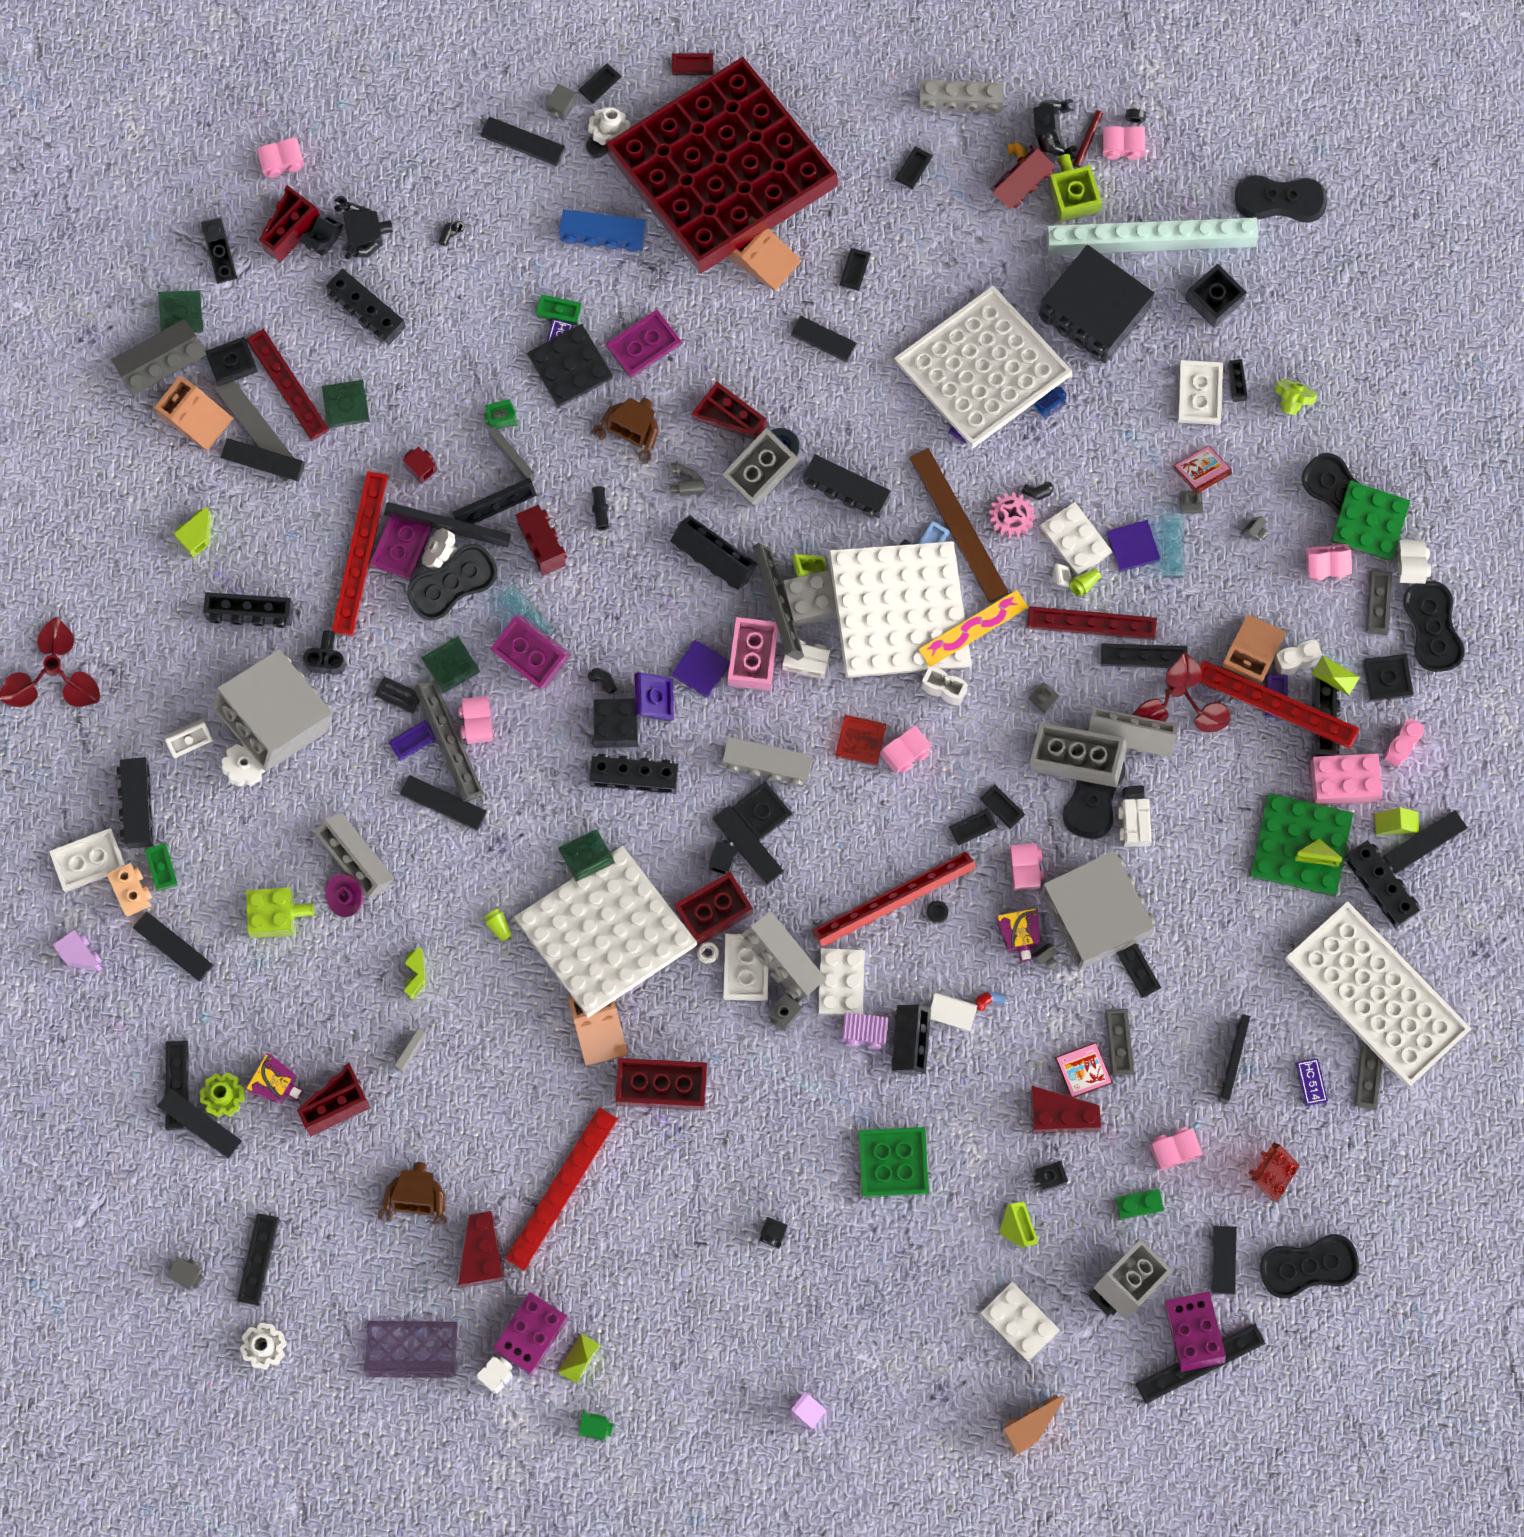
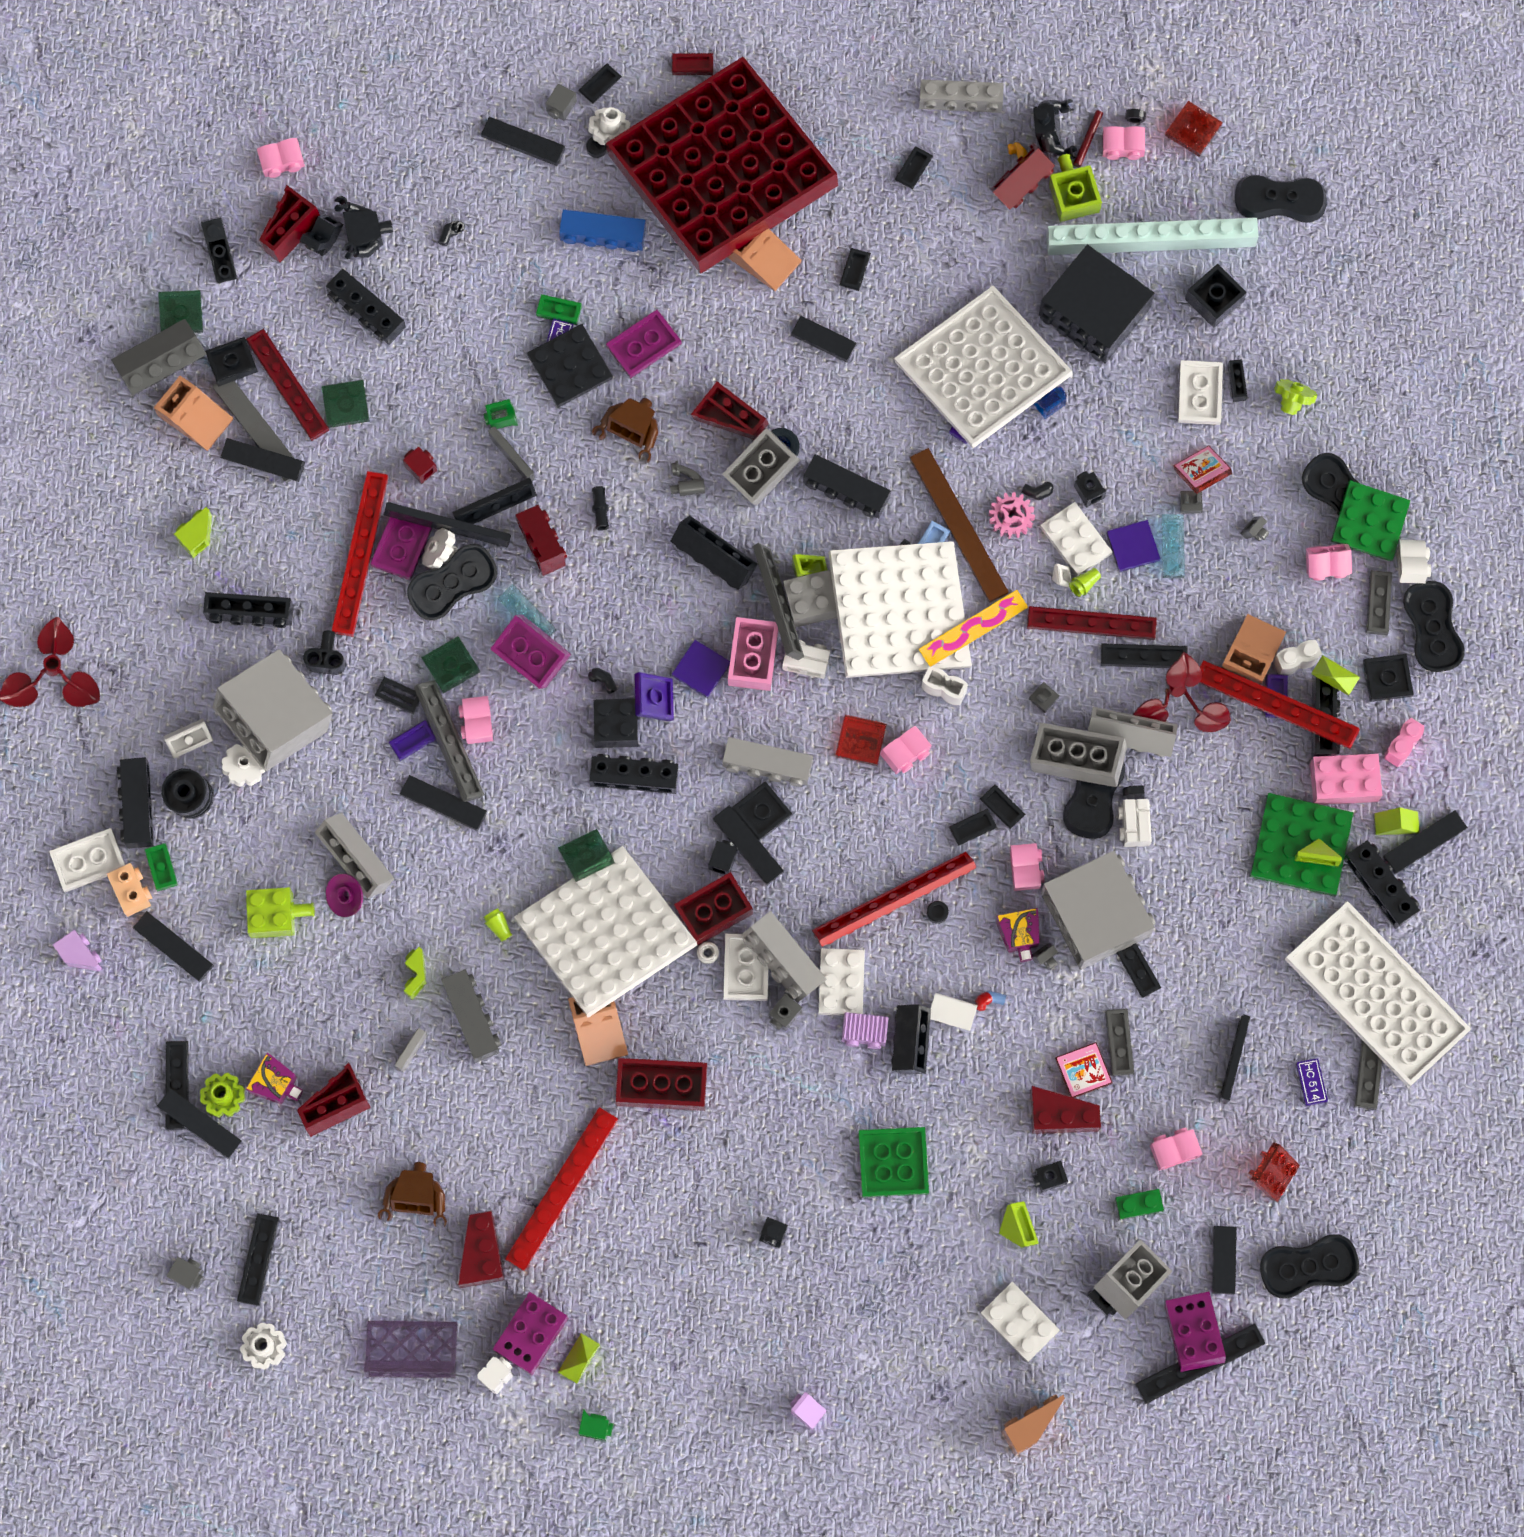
(178, 785): none -> black wheel
(471, 1016): none -> dark grey brick
(1089, 495): none -> black brick
(1193, 128): none -> clear red plate

